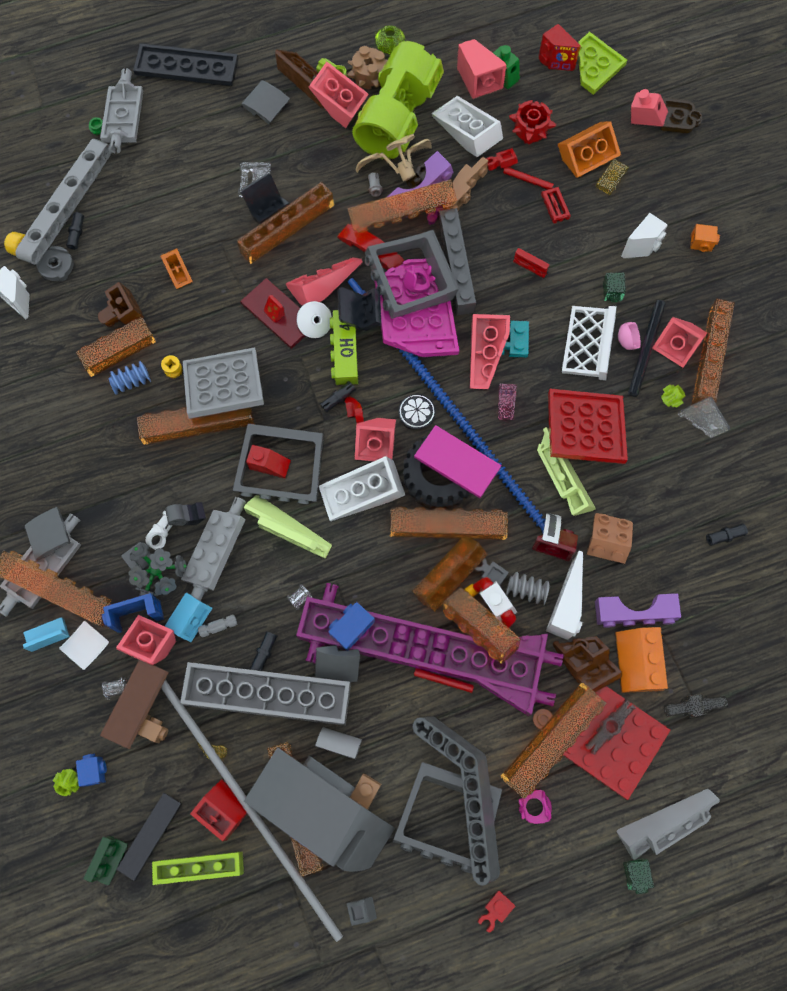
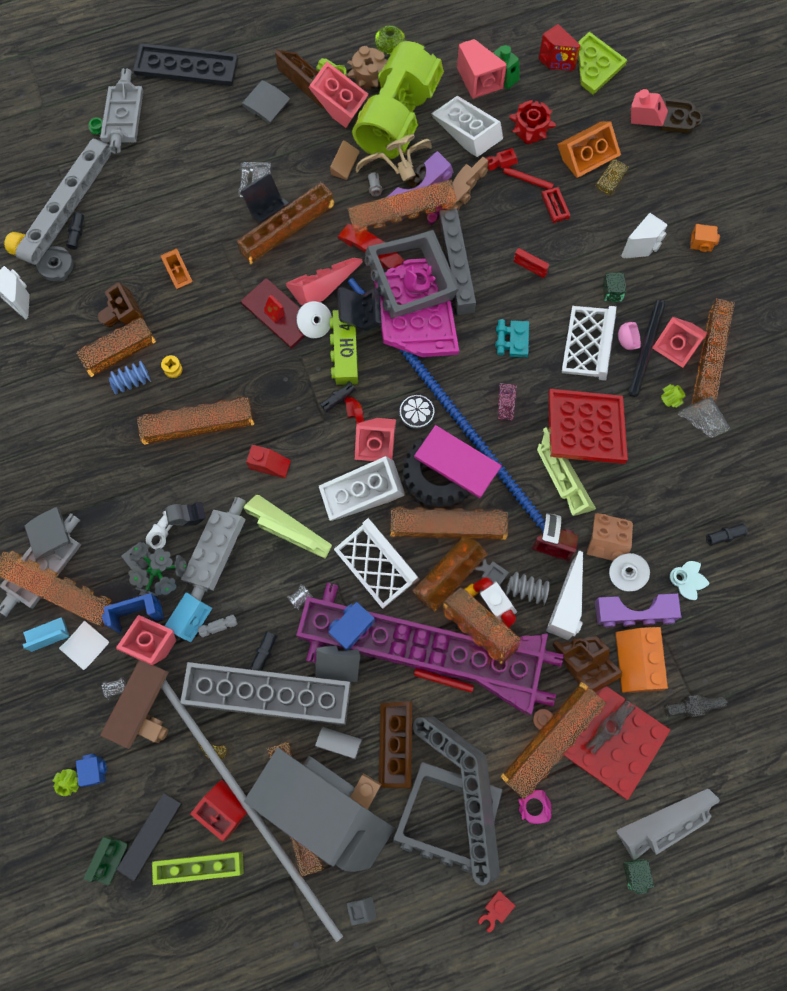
(222, 383): light grey plate -> none
(253, 430): dark grey windscreen -> none
(344, 160): none -> medium nougat slope
(388, 551): none -> white fence
(395, 744): none -> reddish brown slope
(487, 344): coral wedge -> none
(629, 580): none -> white dish
(690, 581): none -> light aqua plate

